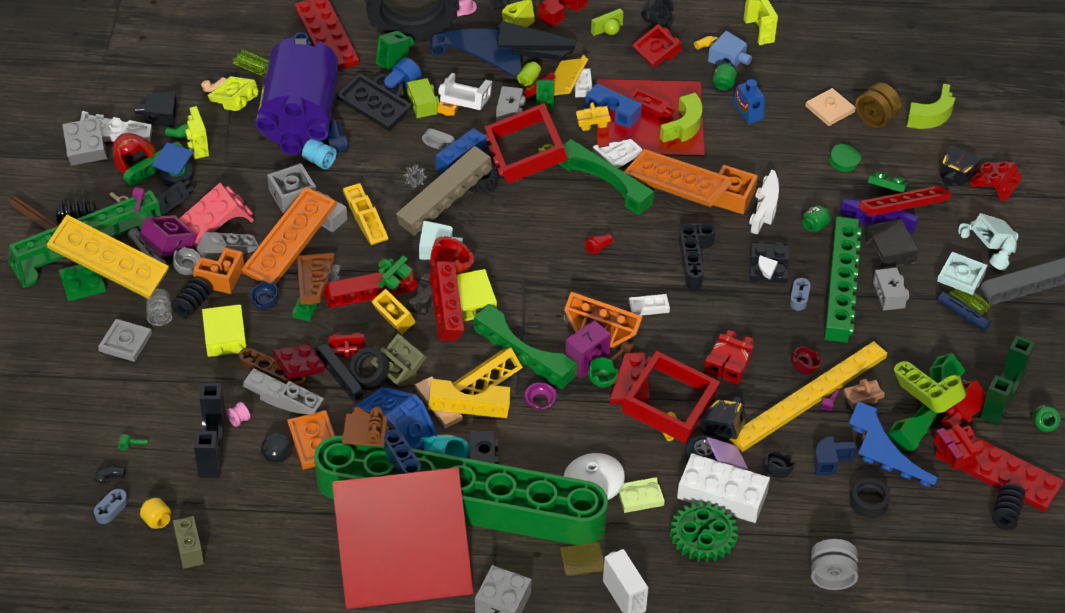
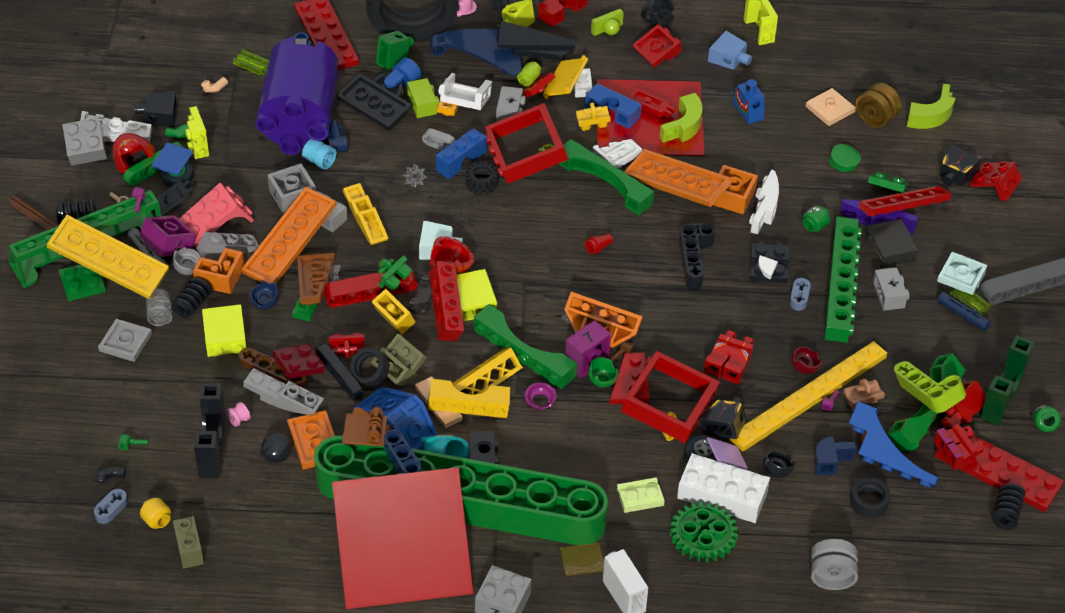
(234, 93): neon yellow plate -> none
(444, 190): dark tan brick -> none
(545, 93): green hips -> none
(599, 469): white dish -> none
(649, 304): white plate -> none
(705, 42): yellow arm -> none
(724, 77): green head -> none
(995, 235): light aqua torso -> none

